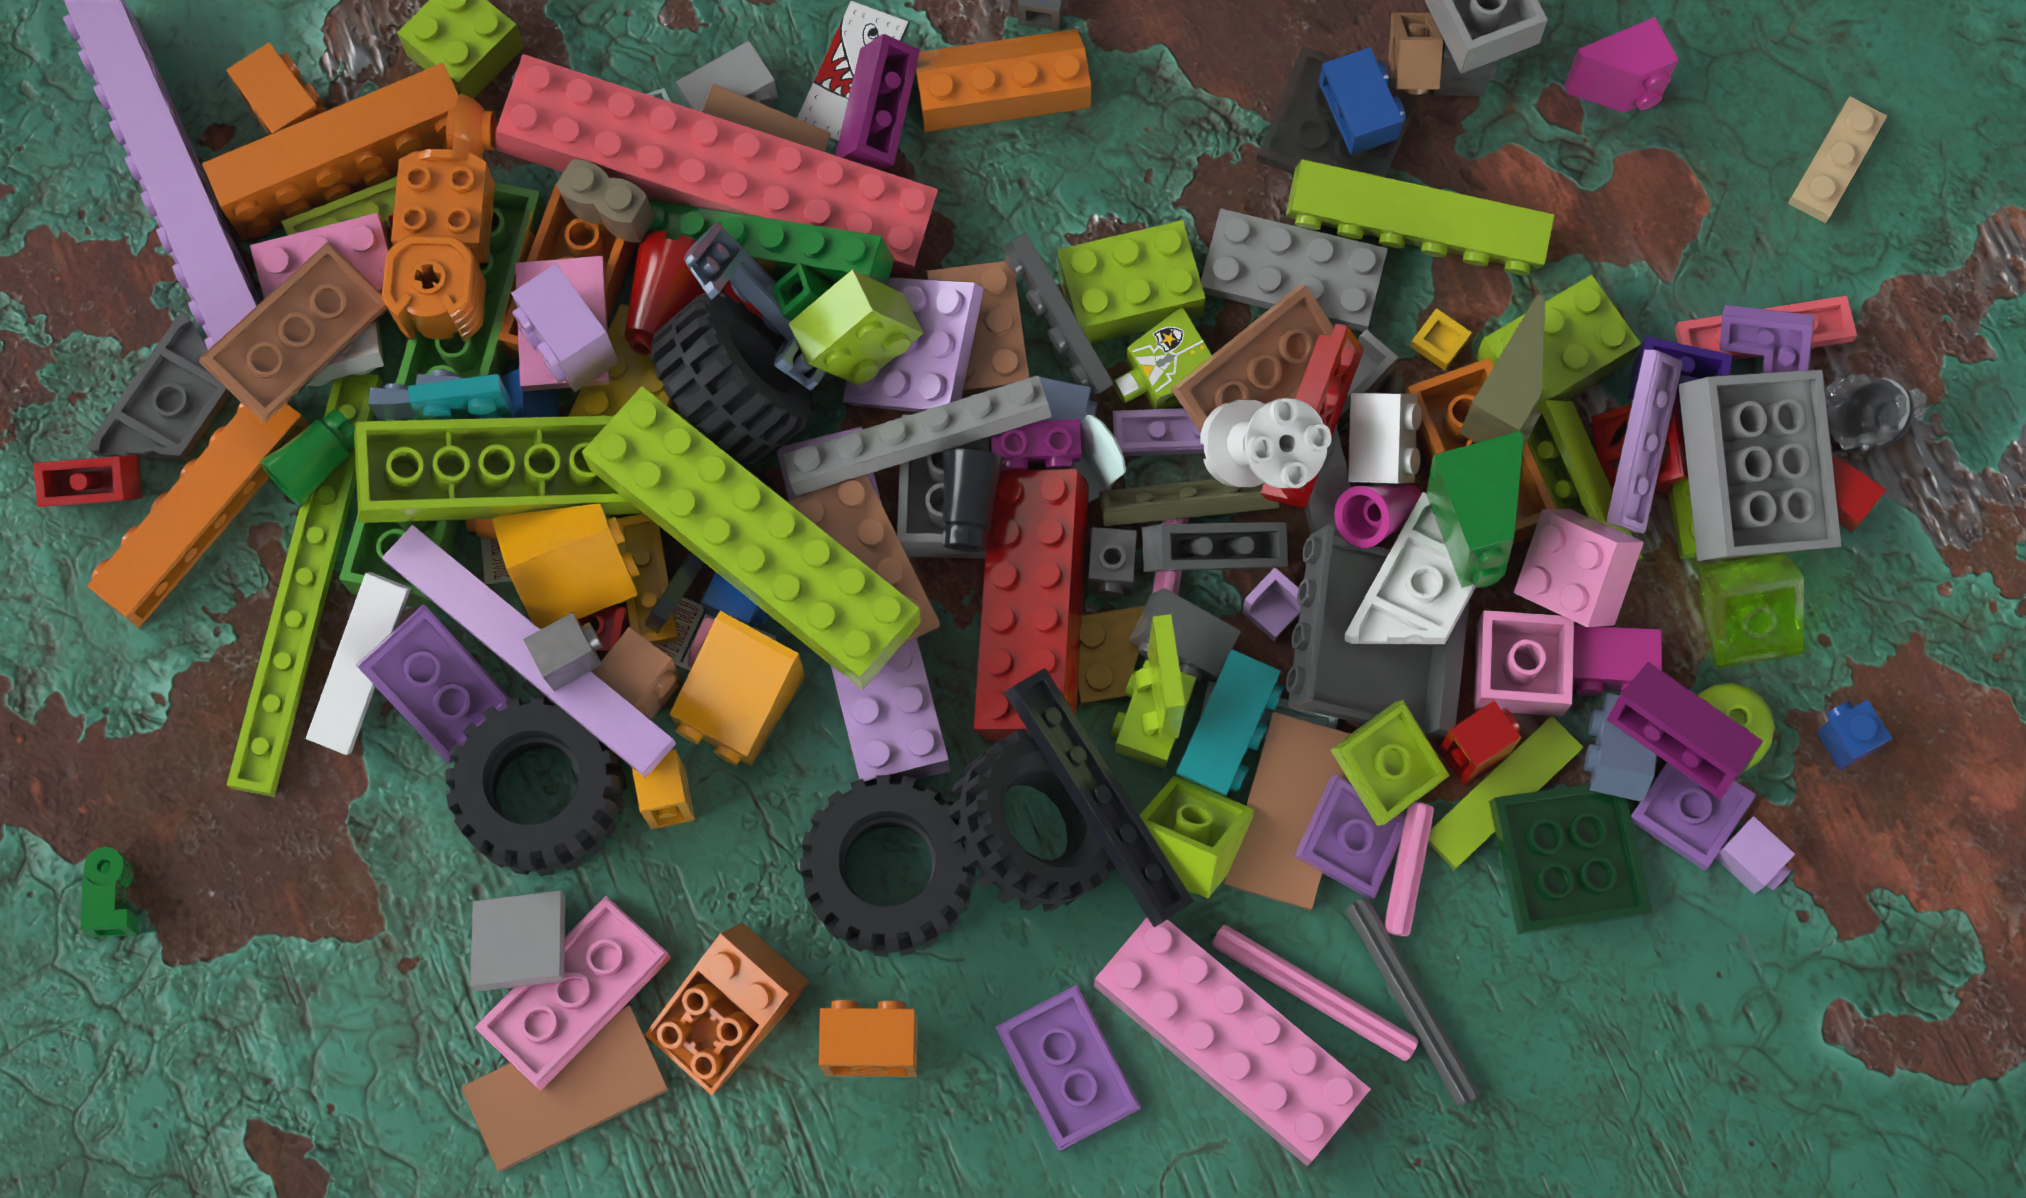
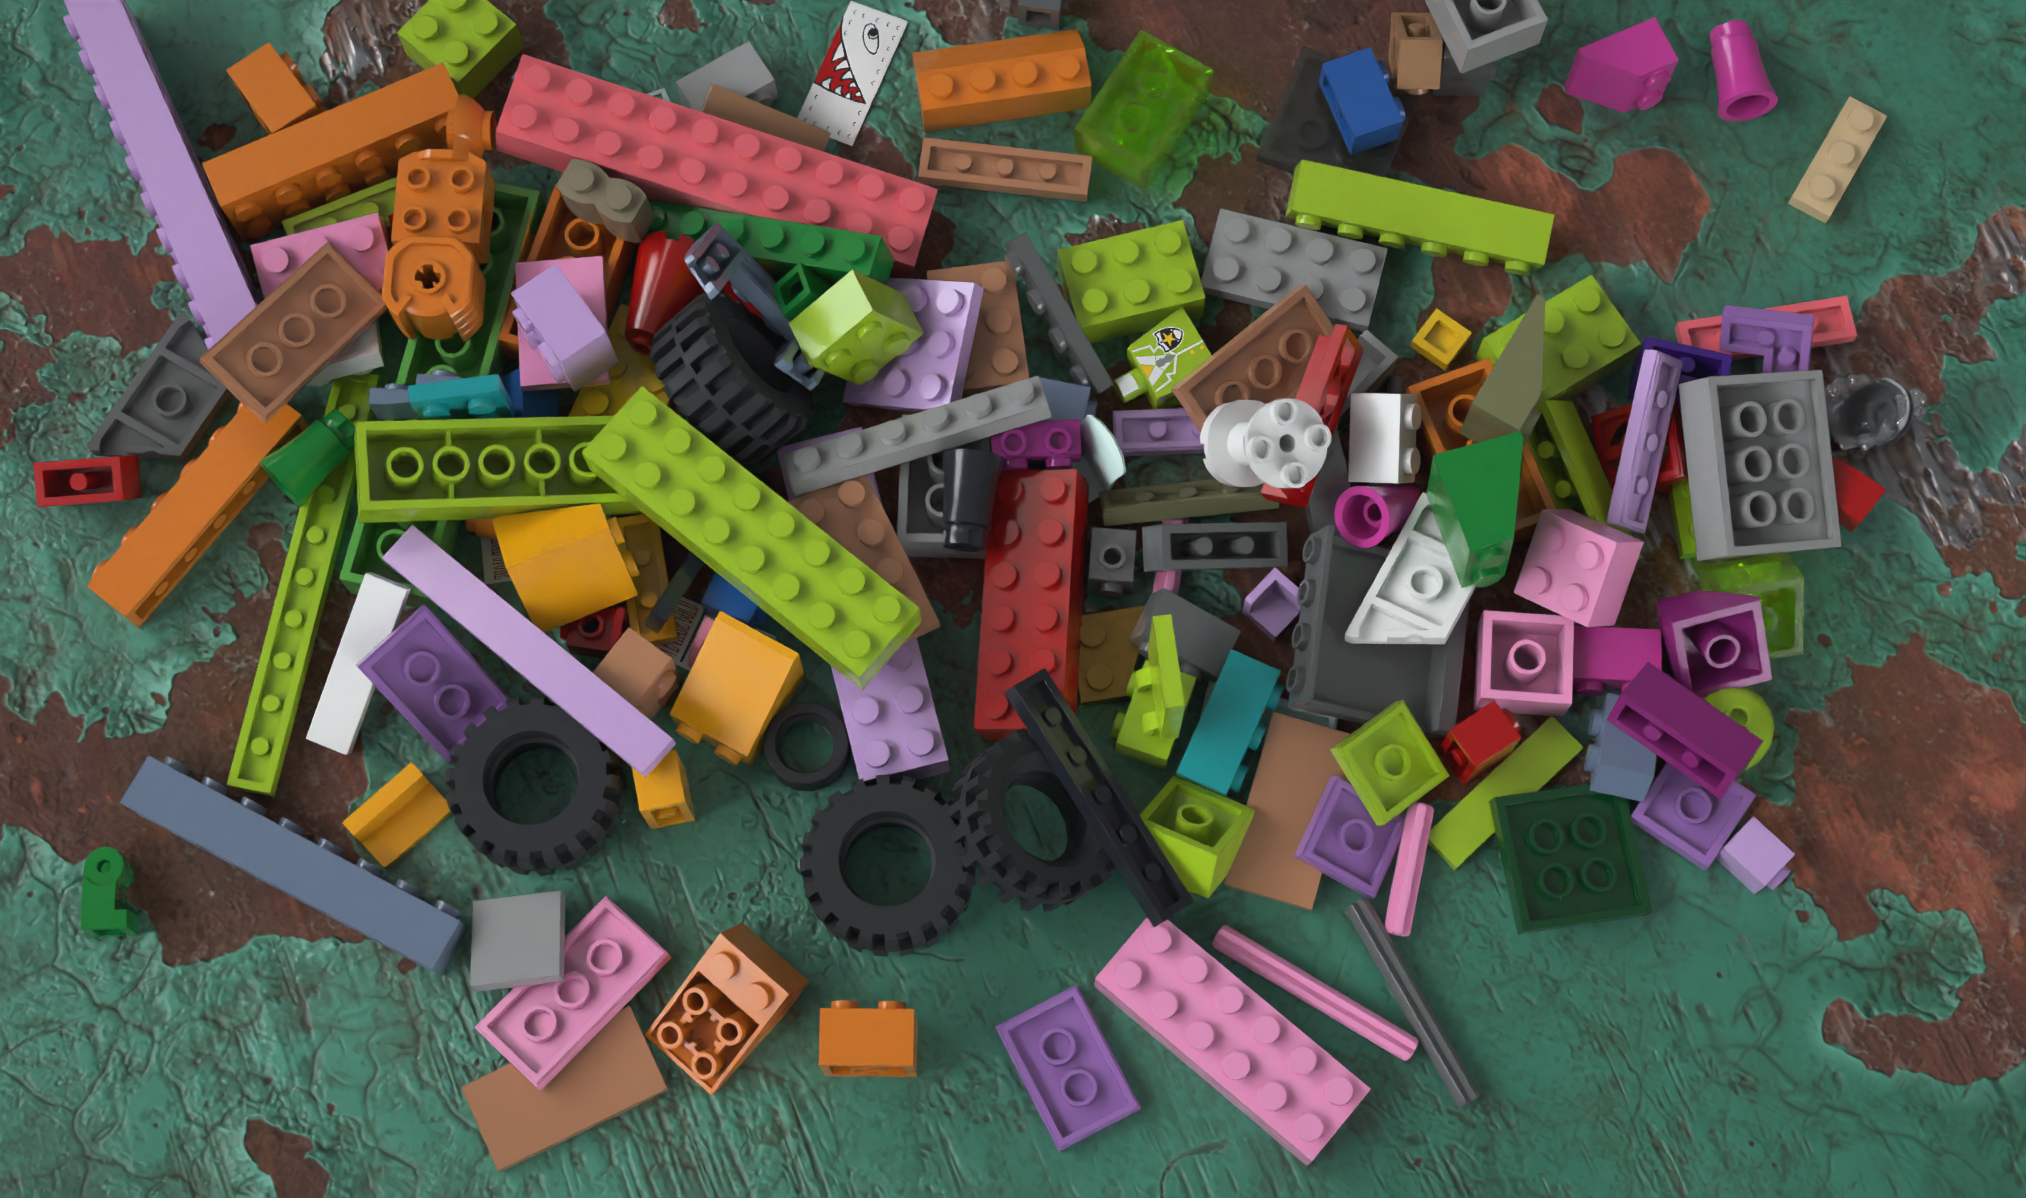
(295, 865): none -> sand blue brick
(398, 816): none -> light orange panel
(564, 651): flat silver brick -> none
(812, 713): none -> black tyre
(878, 102): magenta brick -> none
(1005, 169): none -> nougat plate
(1143, 110): none -> clear neon green brick
(1714, 640): none -> magenta slope
(1740, 73): none -> dark pink plant
(1852, 733): blue brick -> none

